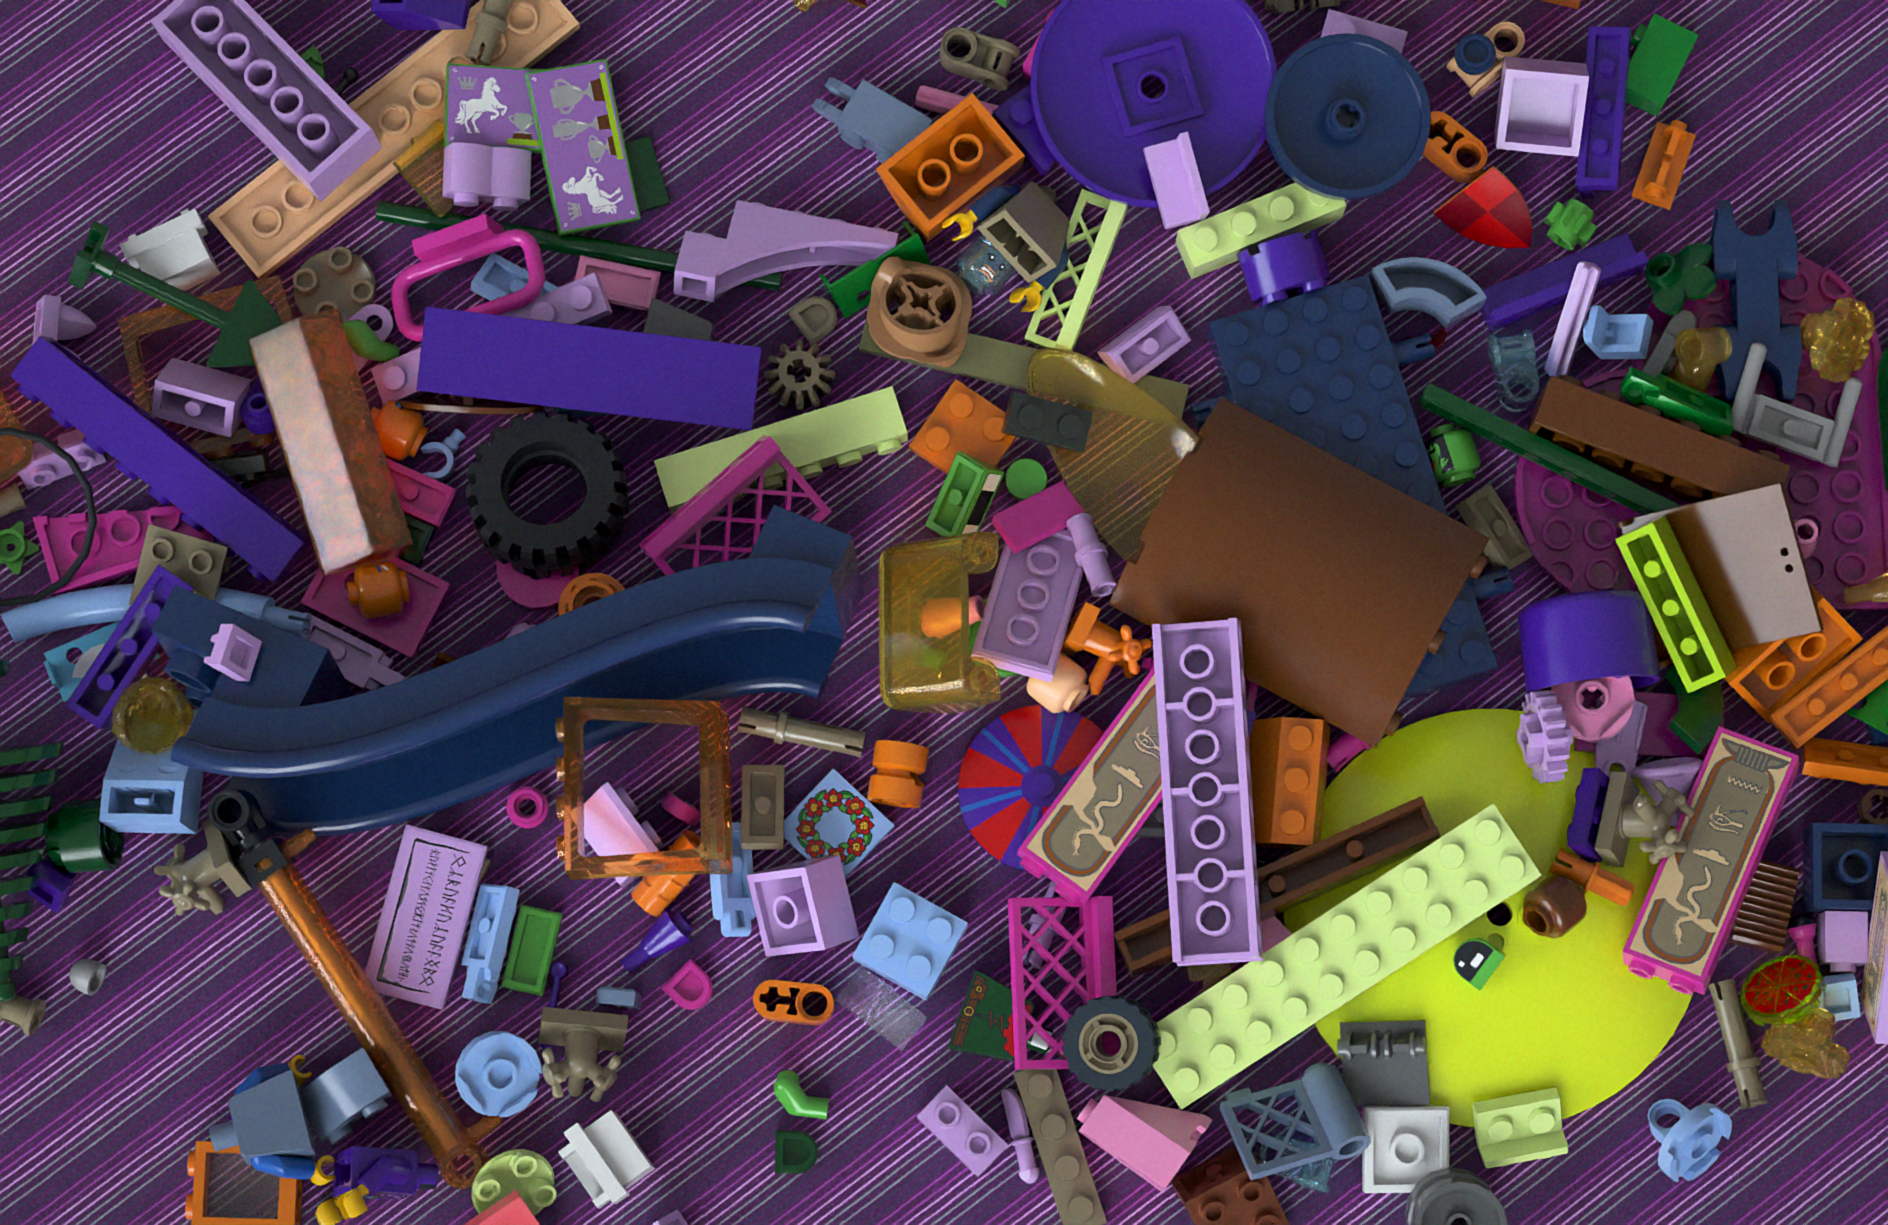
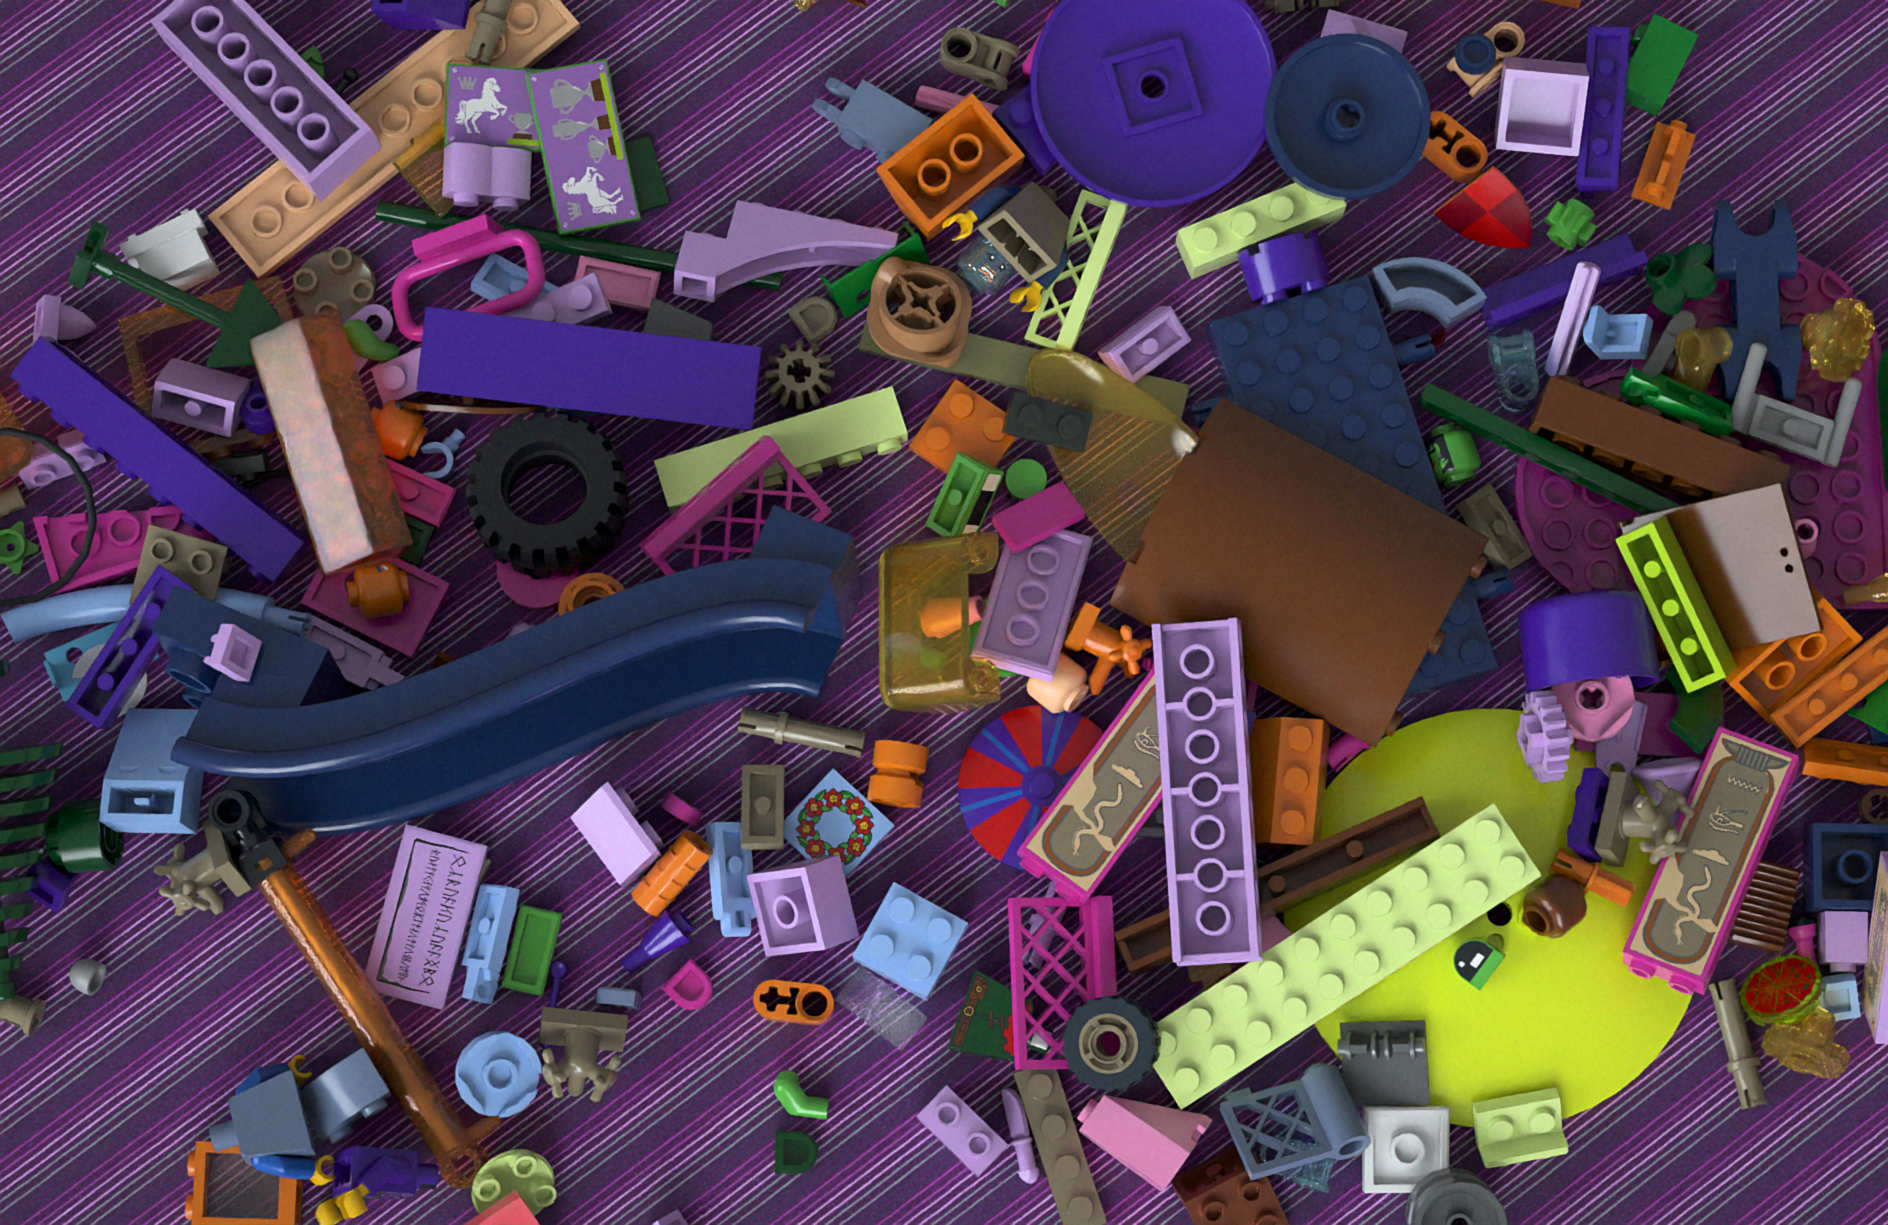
(151, 715): clear yellow hair -> none
(524, 794): dark pink plate -> none
(605, 1158): white plate -> none
(715, 850): clear orange windscreen -> none
(1091, 555): lavender pin -> none
(1176, 182): lavender panel -> none
(1691, 1143): light blue tile -> none

